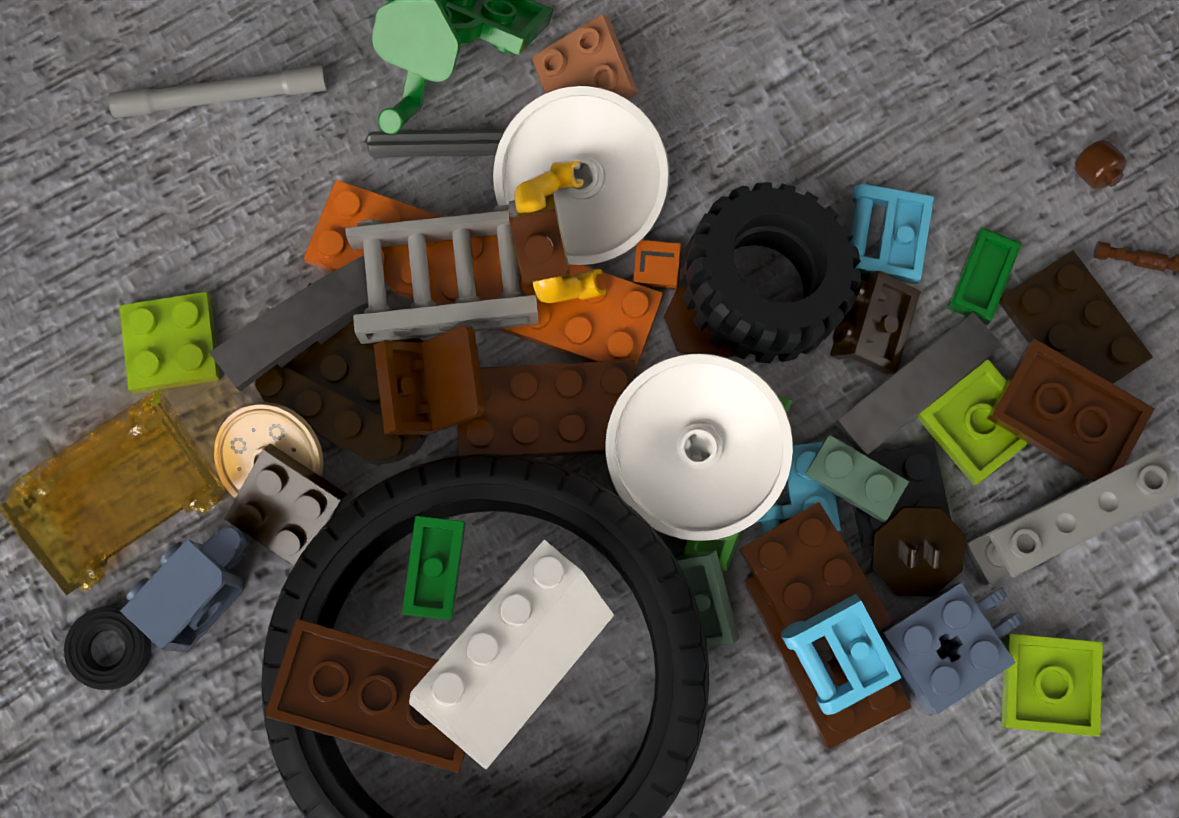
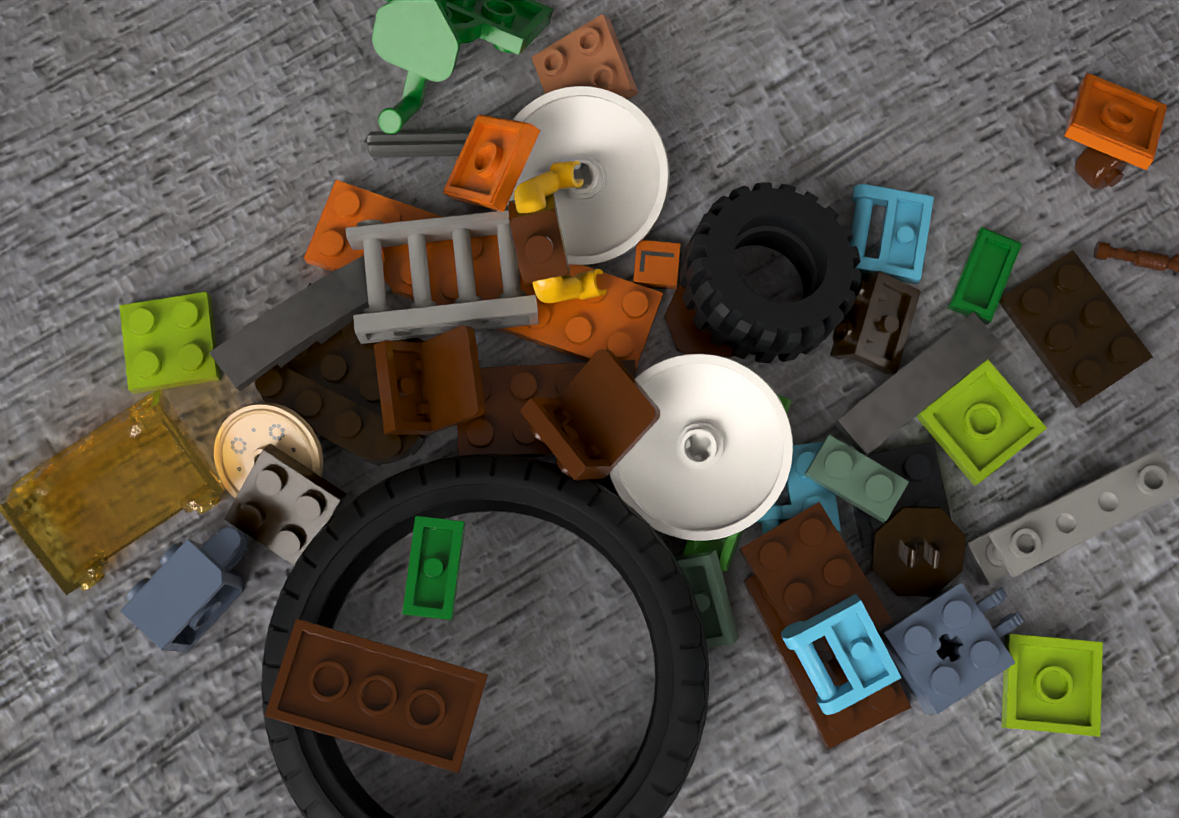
(80, 659): black tyre -> none
(148, 100): light grey piece -> none
(491, 162): none -> orange tile
(512, 655): white slope -> none
(593, 418): none -> reddish brown bracket
(1070, 412): reddish brown plate -> none
(1116, 121): none -> orange tile

